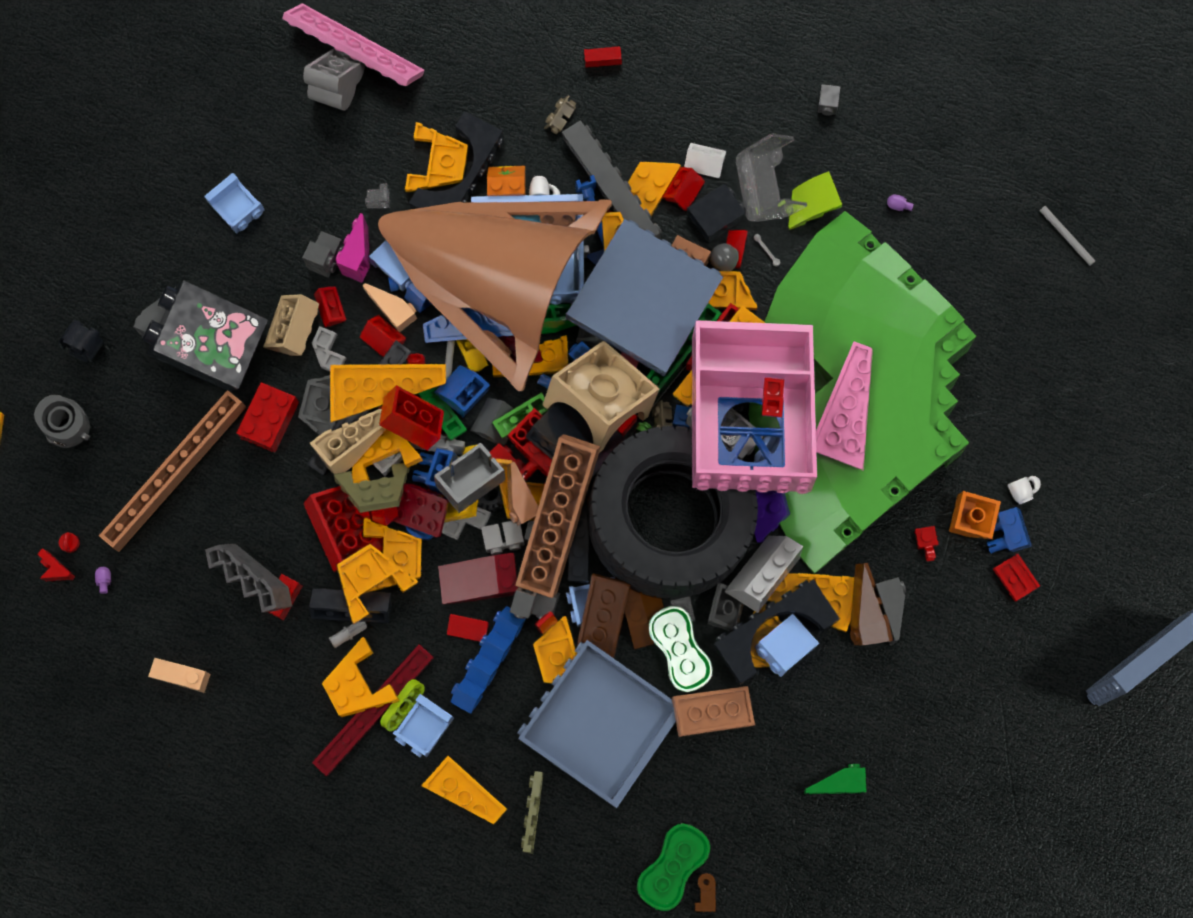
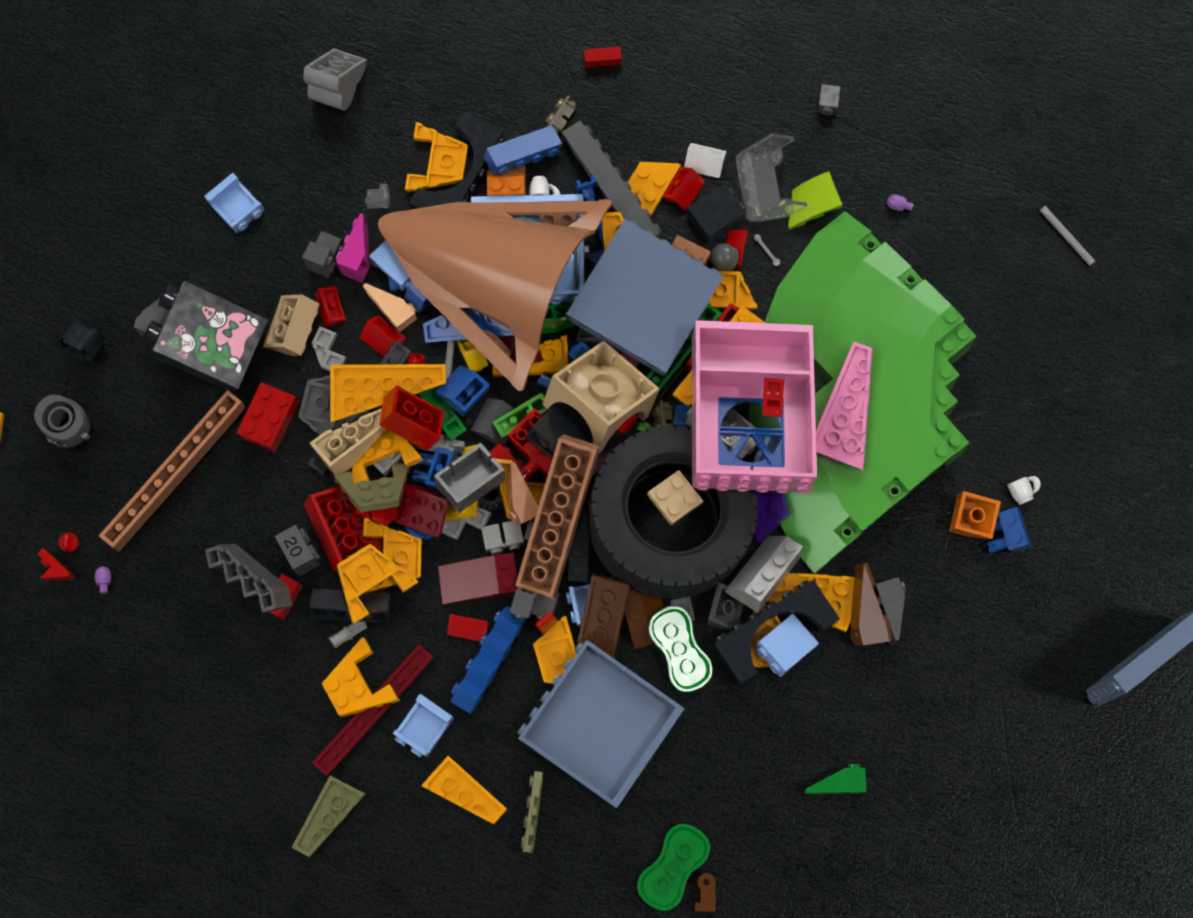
(179, 675): light nougat slope -> none
(297, 550): none -> dark grey brick
(328, 812): none -> olive wing
(353, 44): bright pink plate -> none
(390, 719): lime beam -> none
(522, 150): none -> brick
(675, 497): none -> tan plate
(713, 711): nougat tile -> none
(926, 540): red plate -> none
(1016, 577): red plate -> none

